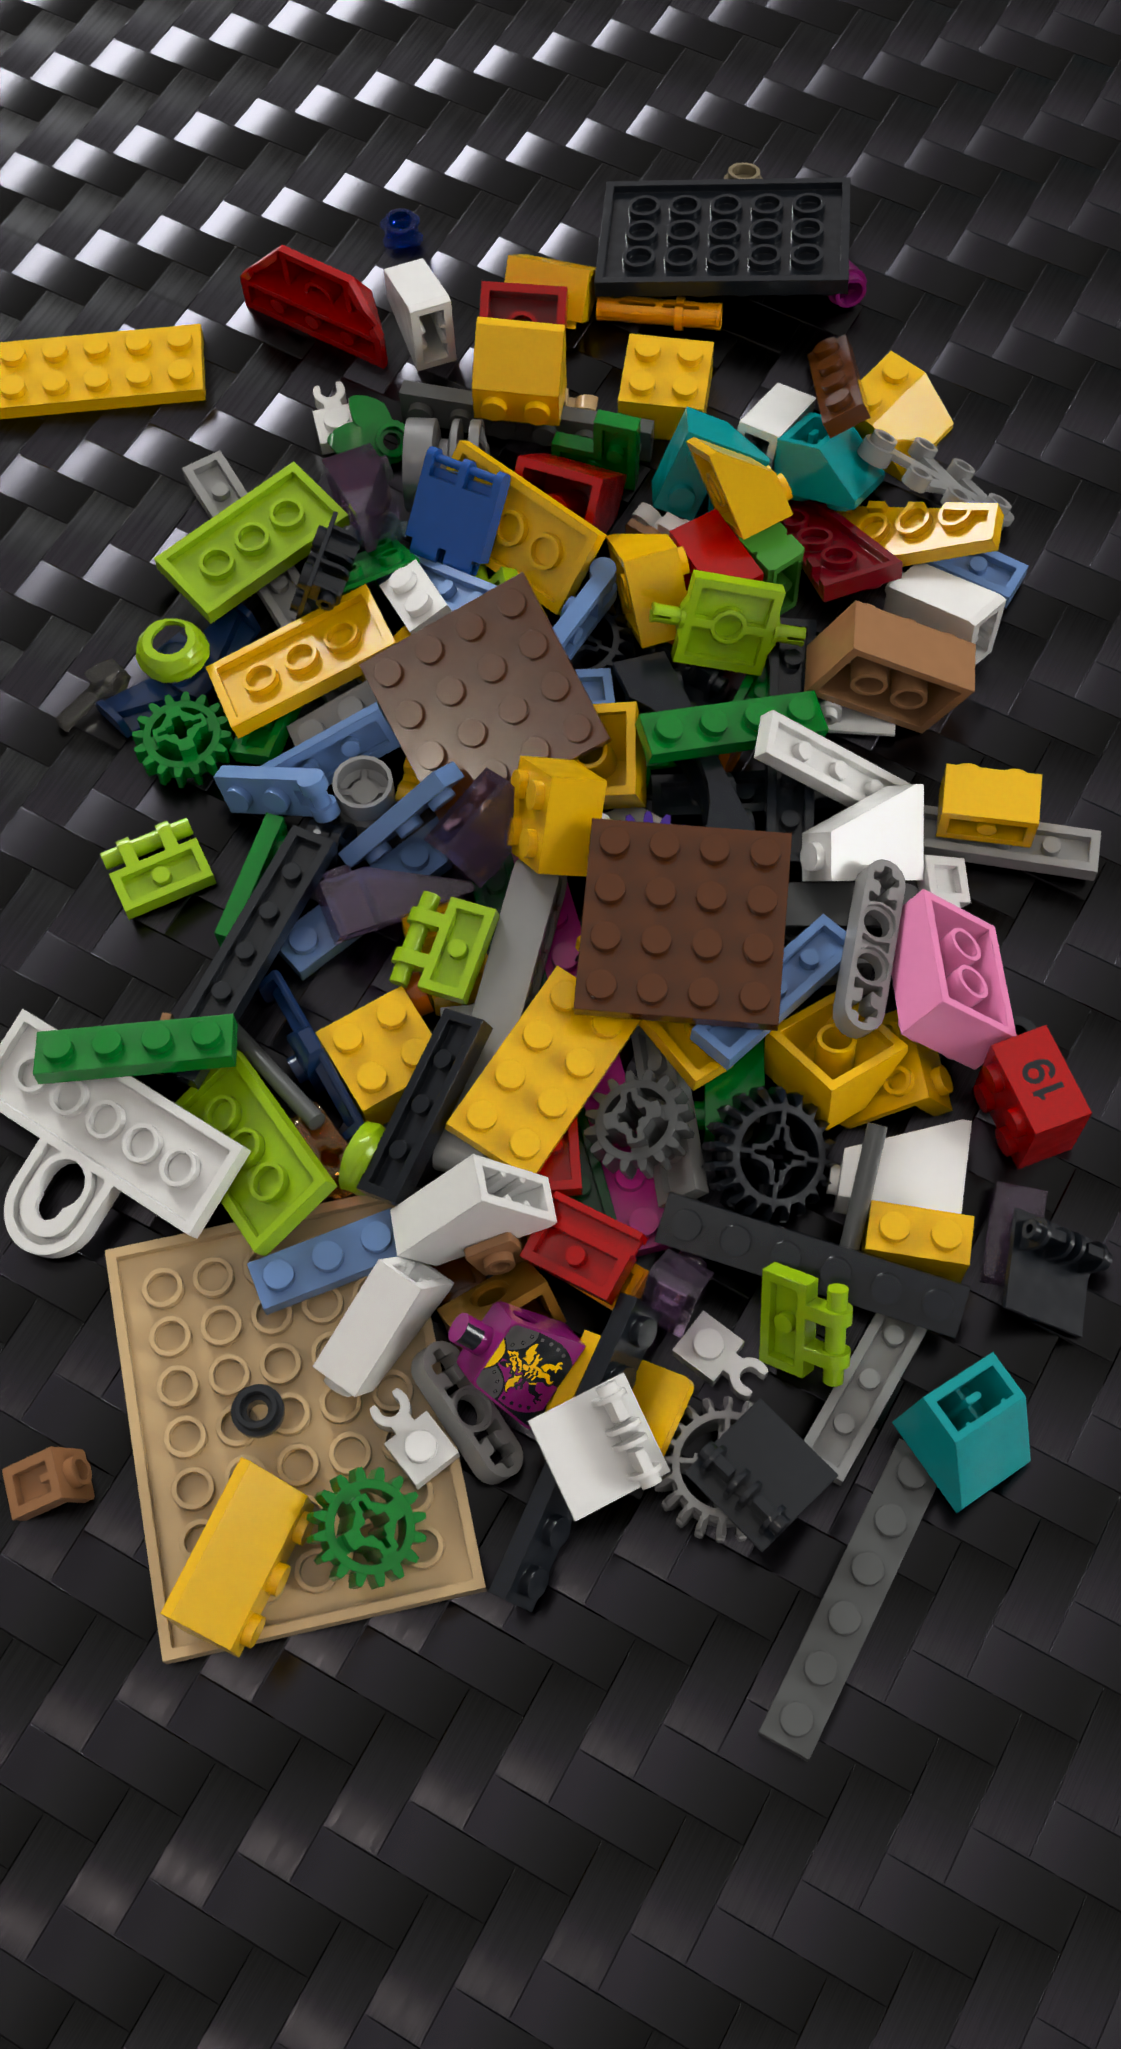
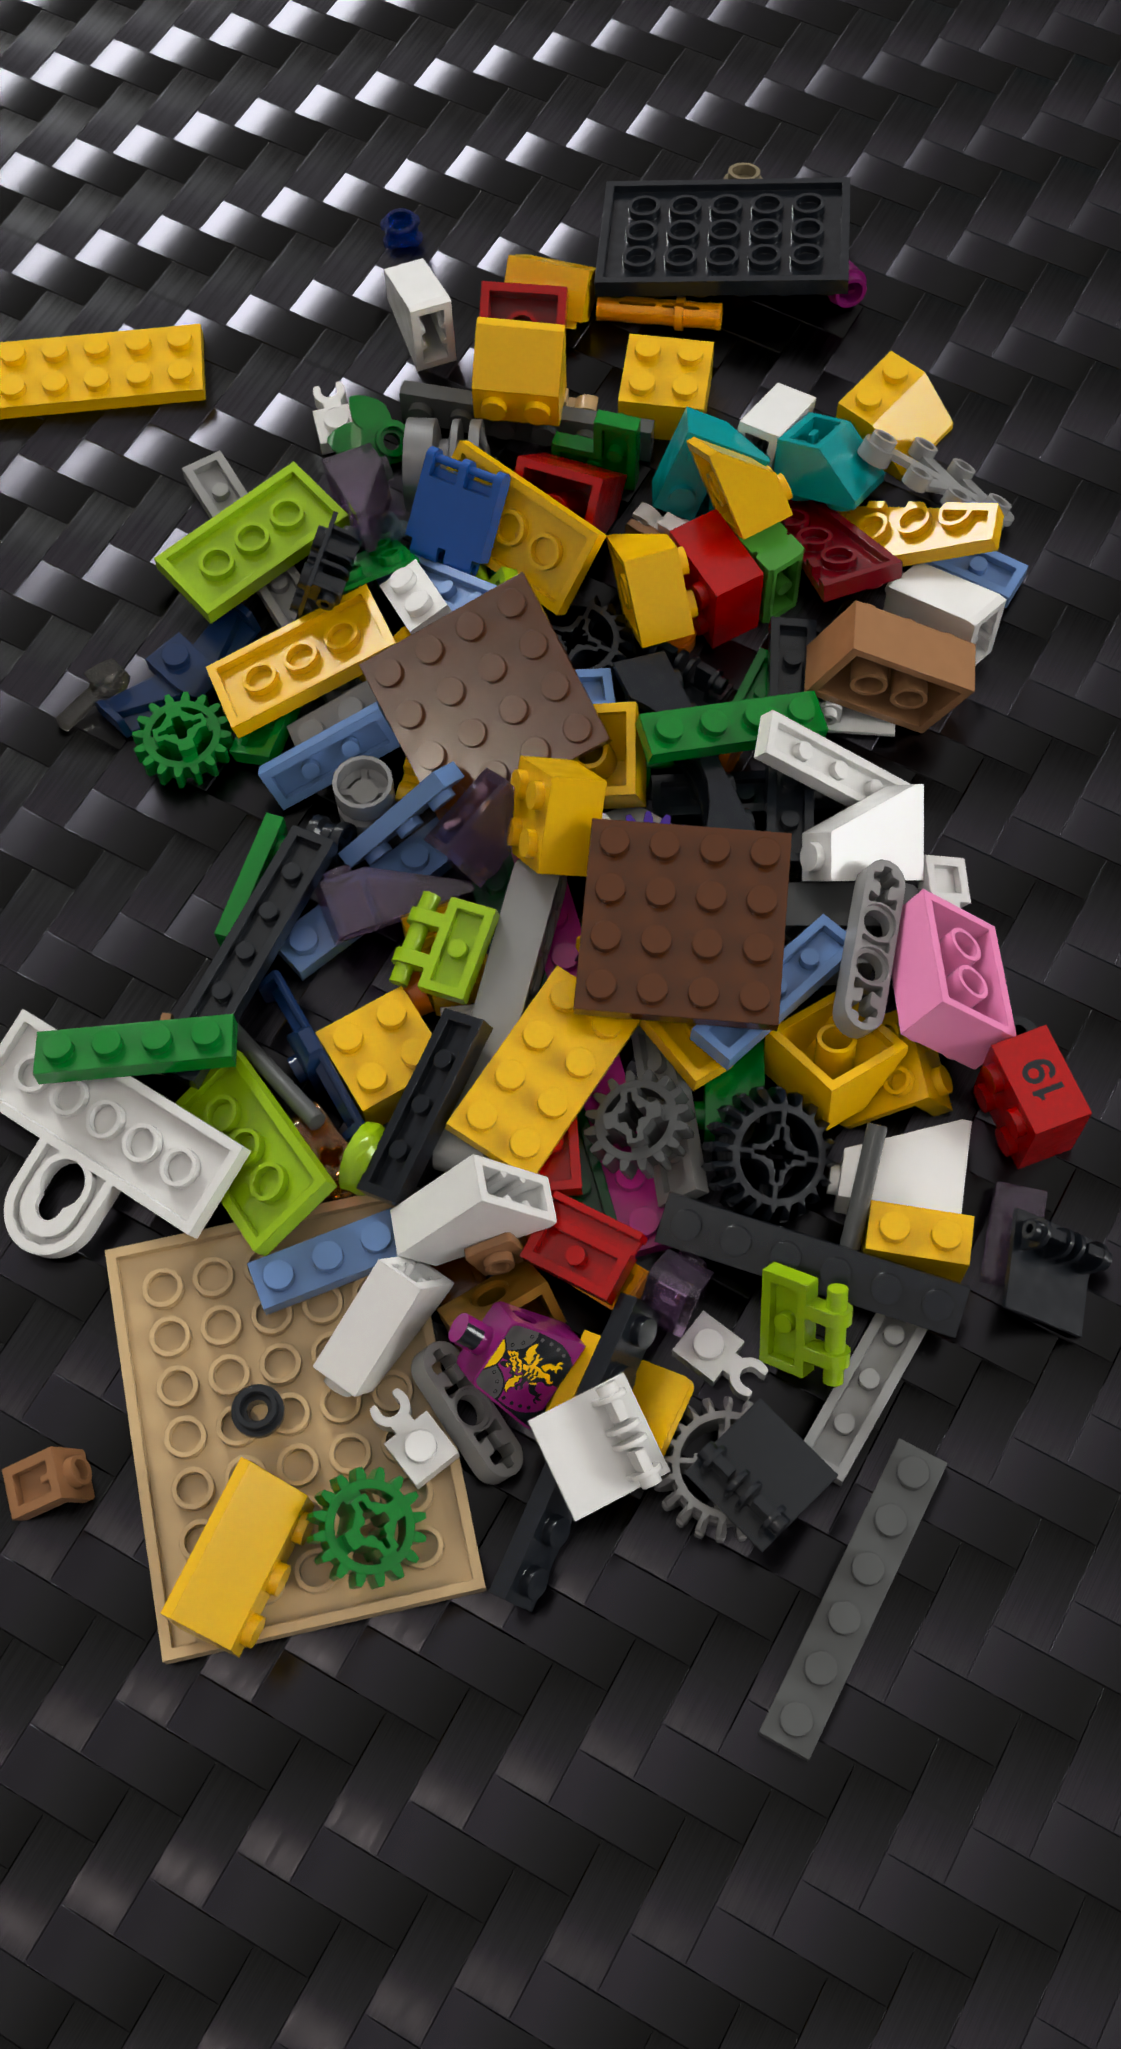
(161, 877): lime plate -> none
(175, 666): lime piece -> none
(277, 791): medium blue plate -> none
(316, 302): red wedge -> none
(586, 610): medium blue plate -> none
(727, 623): lime plate -> none
(837, 385): reddish brown plate -> none
(969, 1431): teal slope -> none
(989, 805): yellow brick -> none
(1054, 850): light grey plate -> none

